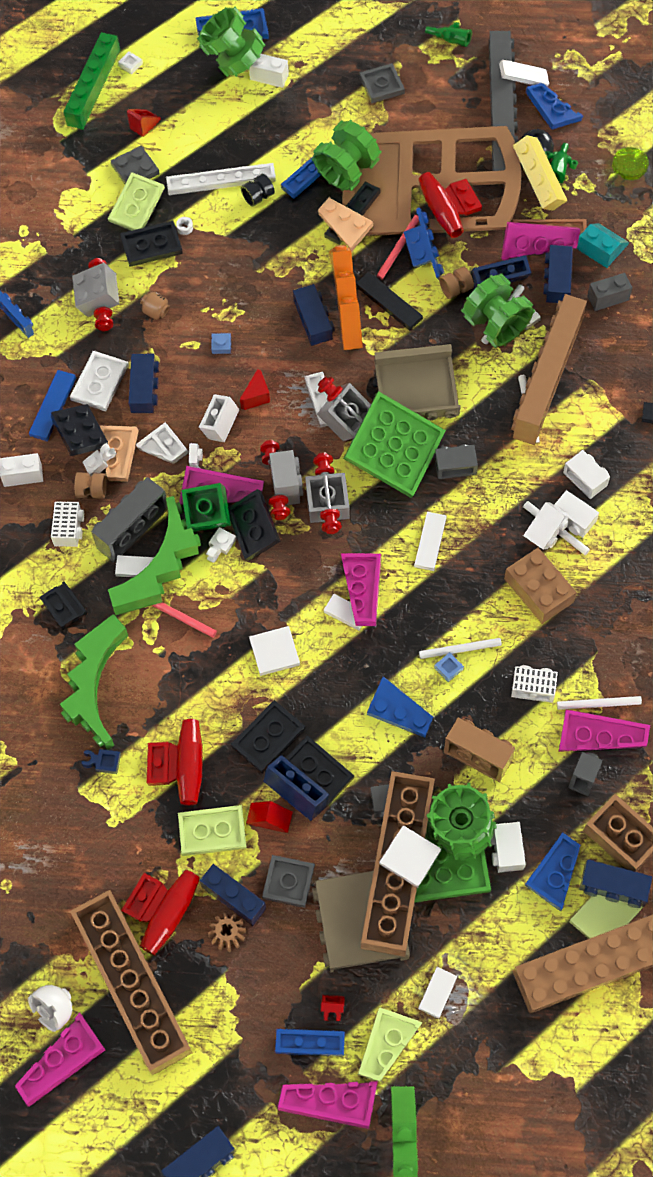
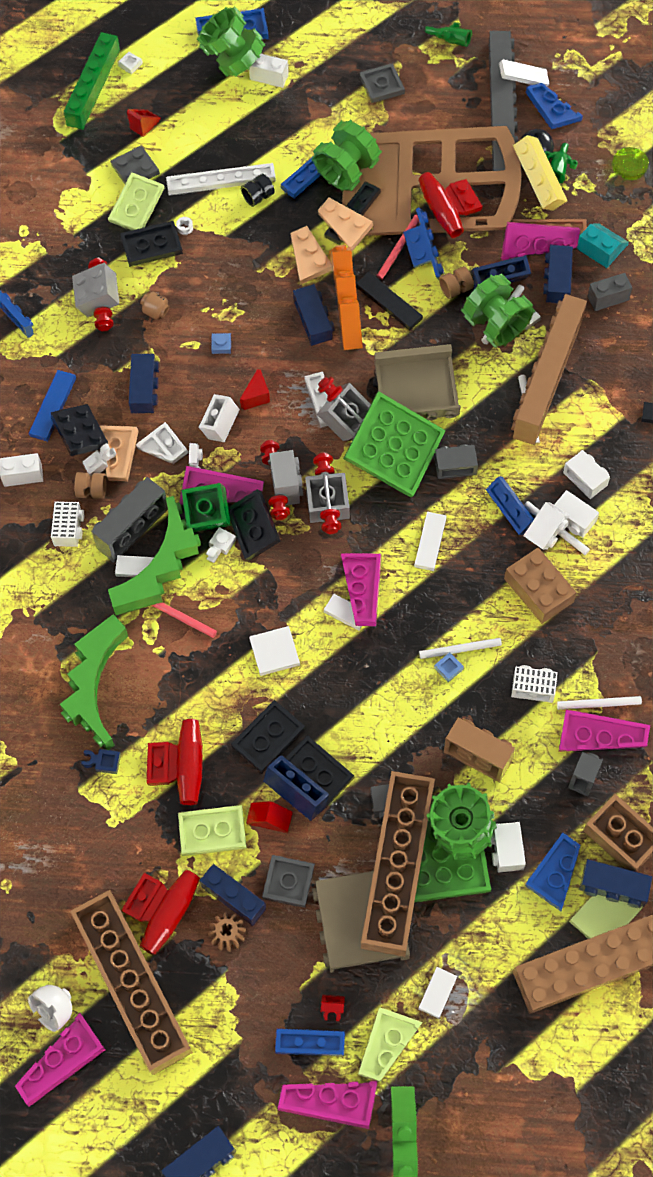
(63, 605): black plate -> none
(99, 381): white tile -> none
(309, 256): none -> light nougat wing
(399, 710): blue wing -> none
(410, 856): white tile -> none
(510, 505): none -> blue plate

